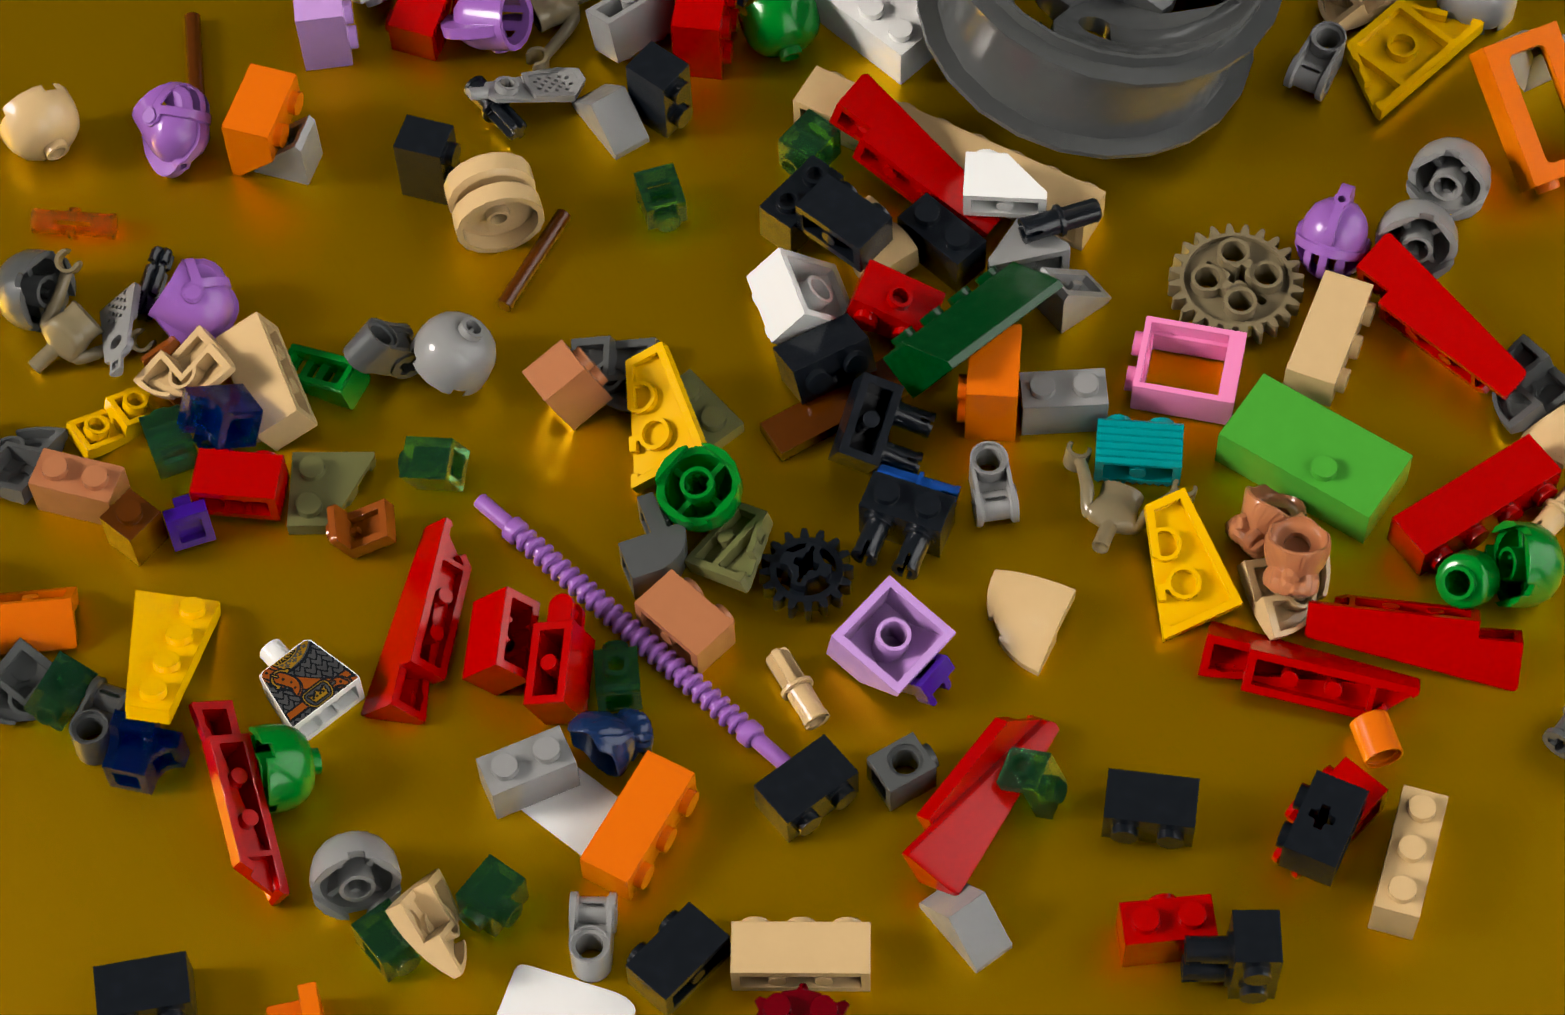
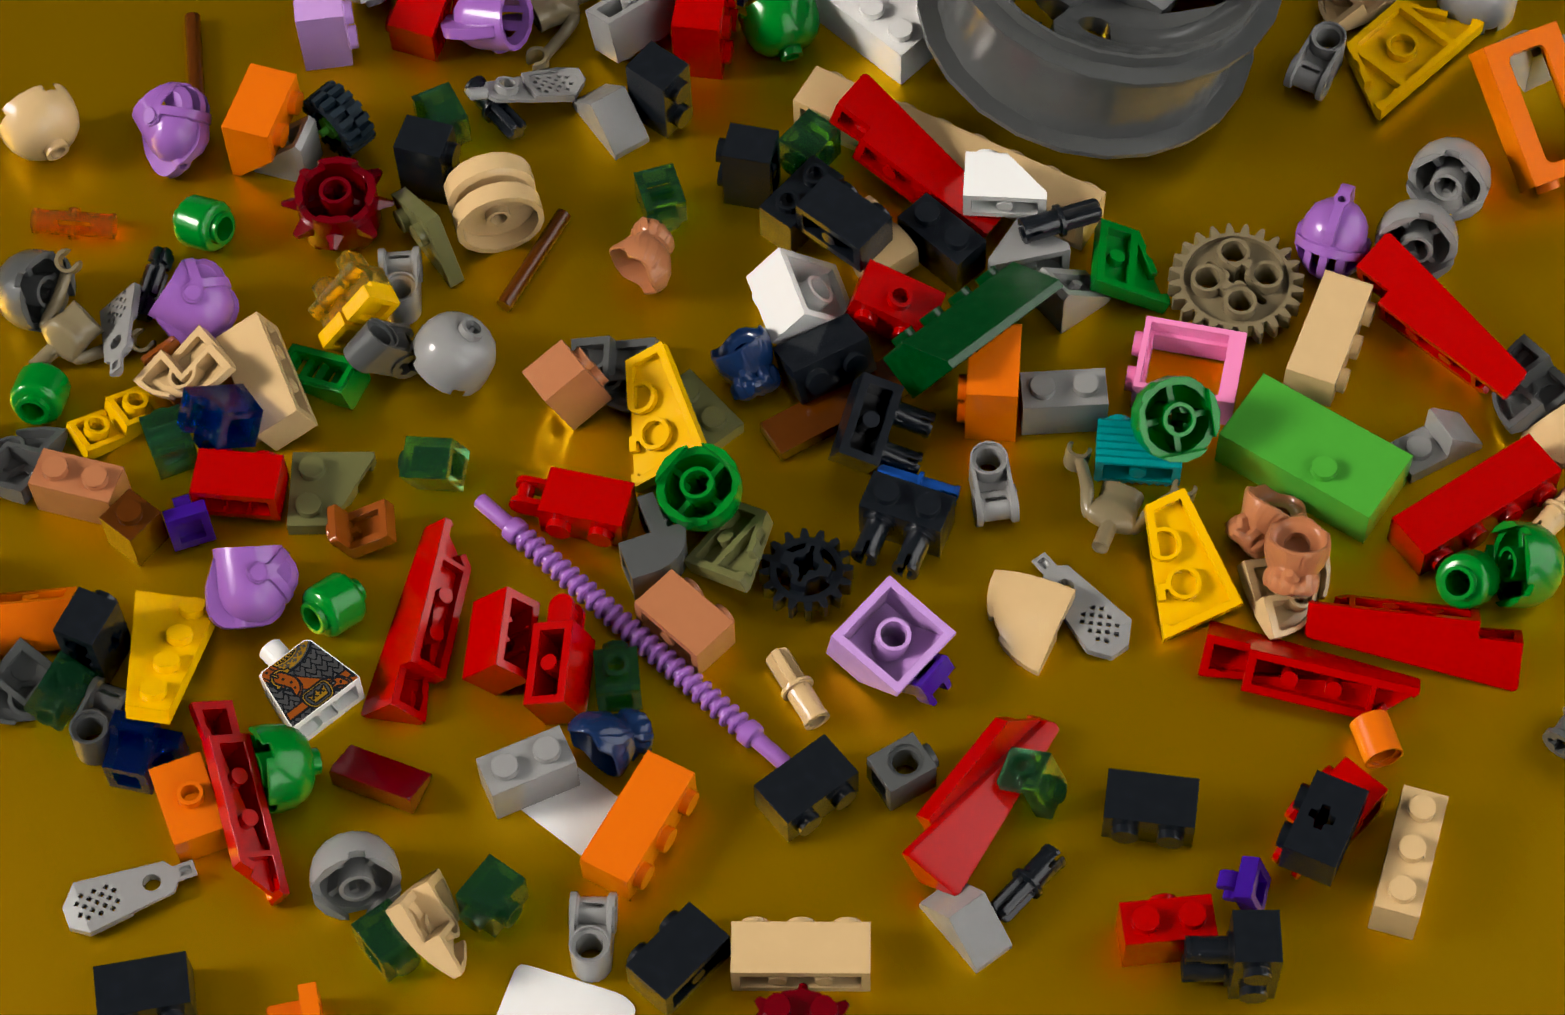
(40, 393): none -> green head
(94, 632): none -> black brick
(129, 891): none -> light grey piece
(189, 806): none -> orange brick
(203, 223): none -> green head
(249, 586): none -> medium lavender helmet
(333, 605): none -> green head
(338, 204): none -> dark red brick
(339, 119): none -> black wheel
(351, 299): none -> hips
(380, 778): none -> dark red slope
(405, 275): none -> light grey piece
(428, 233): none -> olive wing
(443, 106): none -> clear green brick
(578, 505): none -> red brick
(645, 255): none -> nougat hair
(747, 363): none -> dark blue hair
(748, 164): none -> black brick
(1027, 883): none -> black axle
(1085, 601): none -> light grey piece
(1124, 268): none -> green wing
(1175, 418): none -> green cylinder
(1248, 886): none -> dark purple tile
(1438, 443): none -> light grey slope

